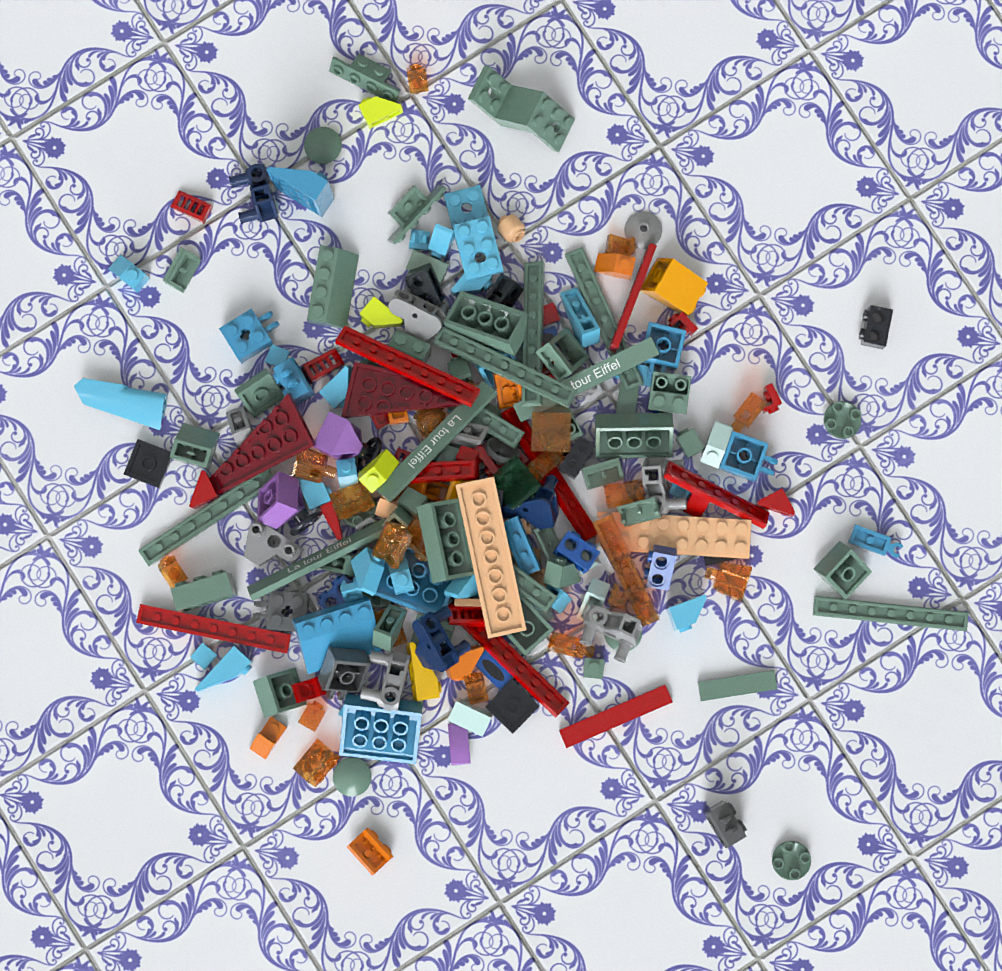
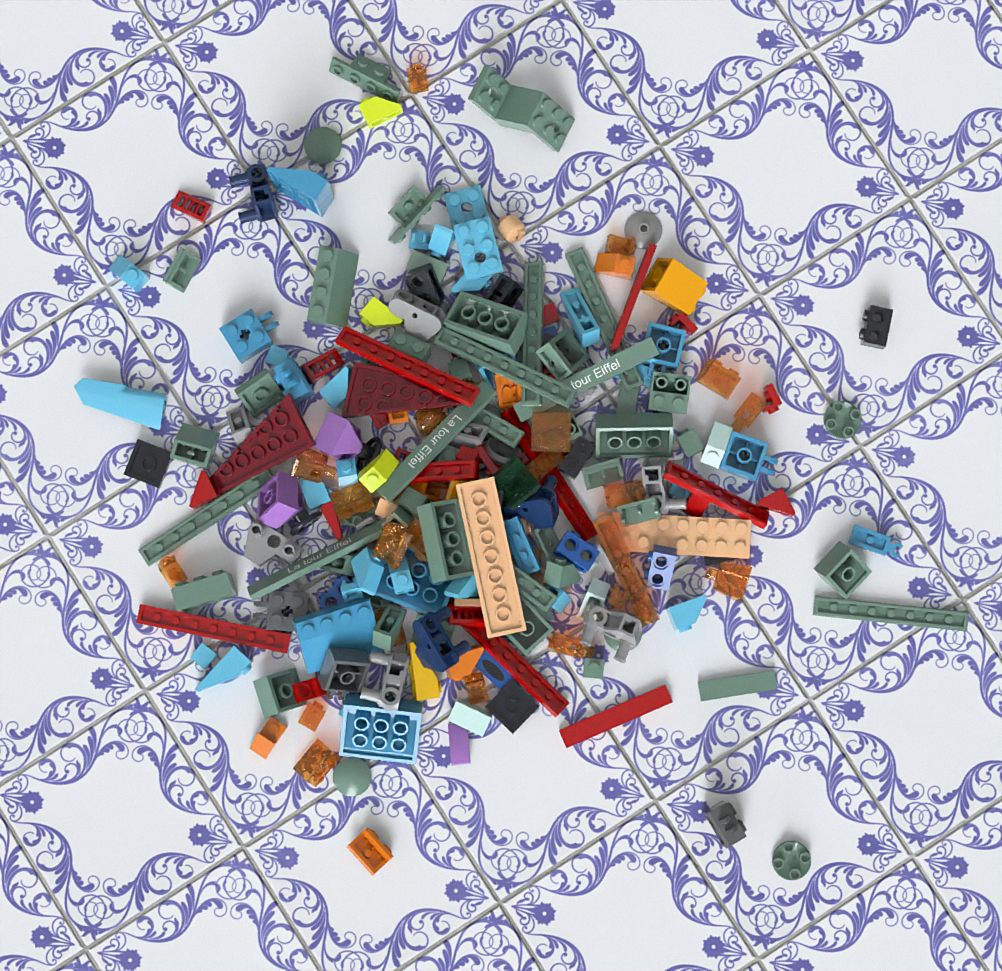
(718, 378): none -> clear orange bracket

